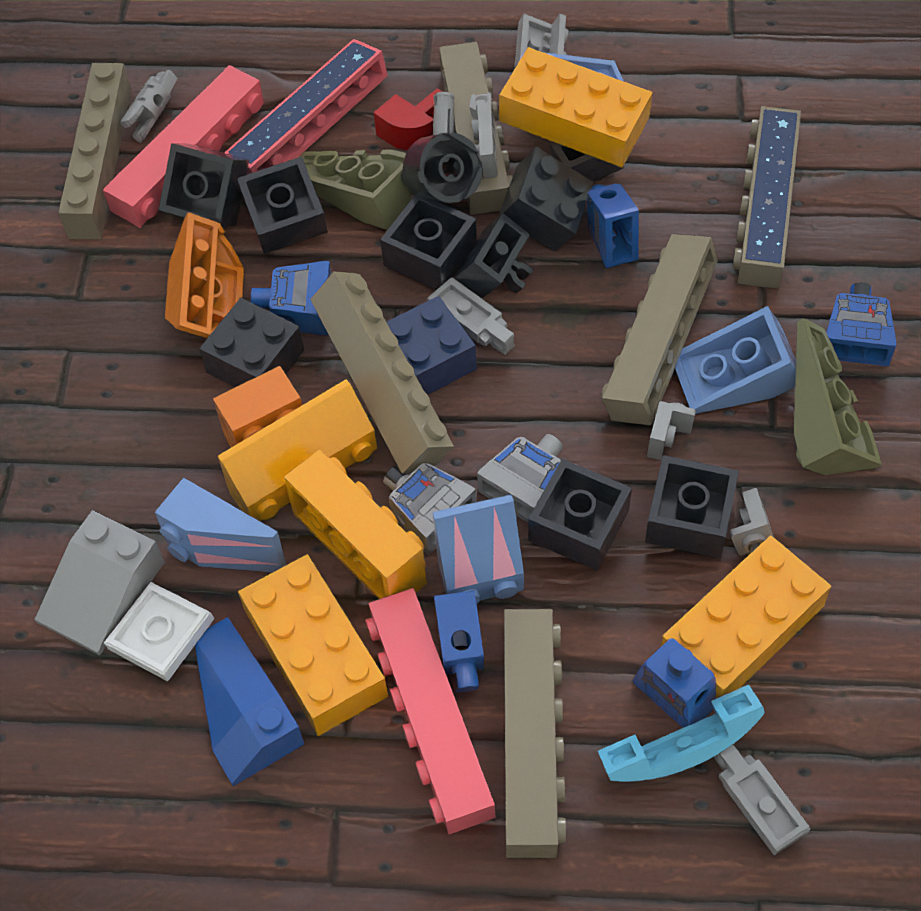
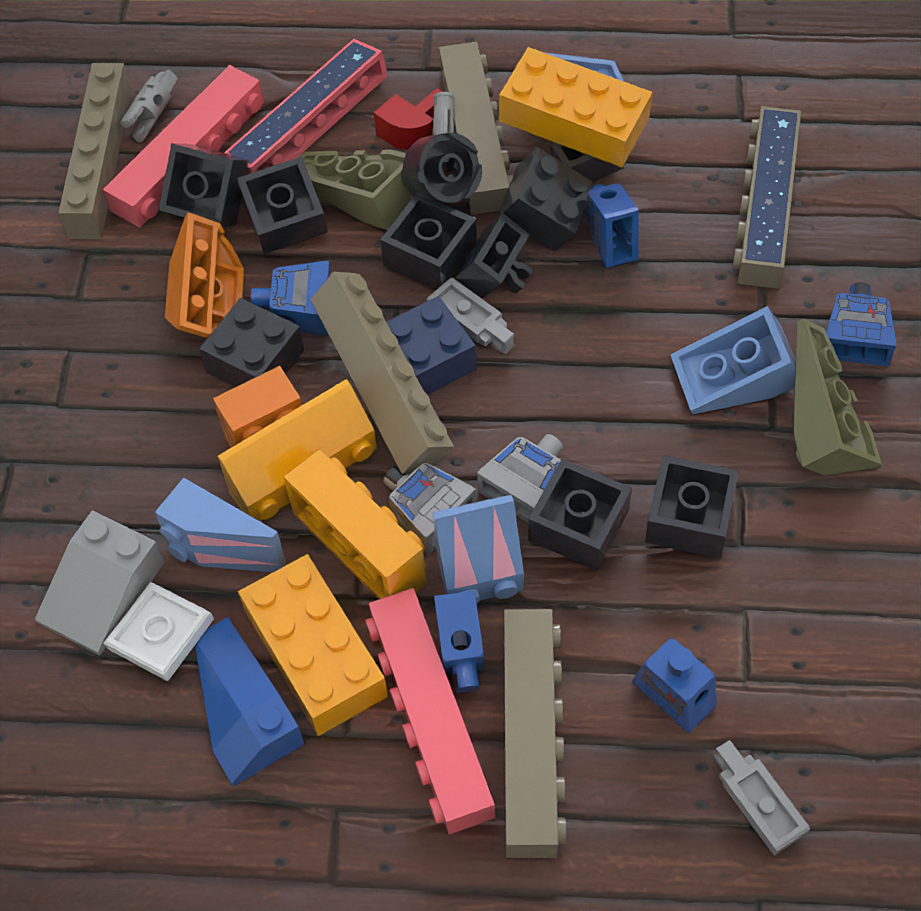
(484, 130): light grey hinge -> none
(540, 36): light grey bracket -> none
(659, 329): dark tan brick -> none
(668, 420): light grey bracket -> none
(688, 746): medium azure slope -> none
(751, 614): light orange brick -> none
(755, 527): light grey bracket -> none

